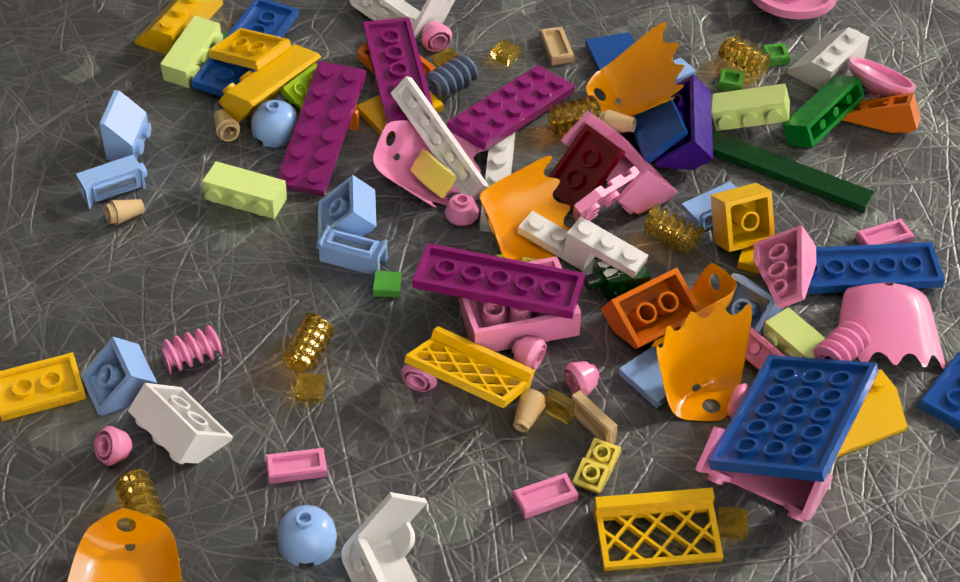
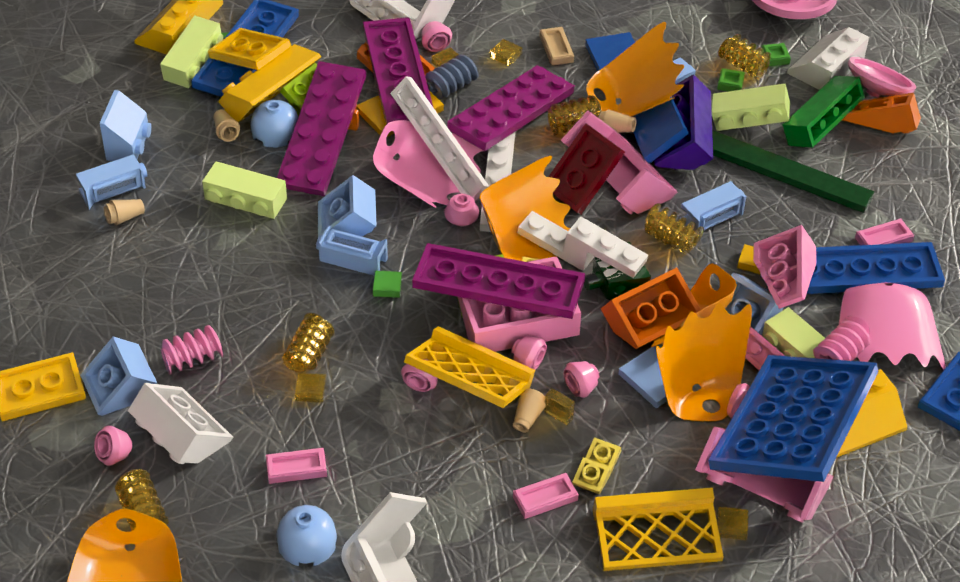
(433, 174): light yellow slope -> none
(590, 204): bright pink plate -> none
(594, 419): tan tile -> none
(742, 216): yellow brick -> none

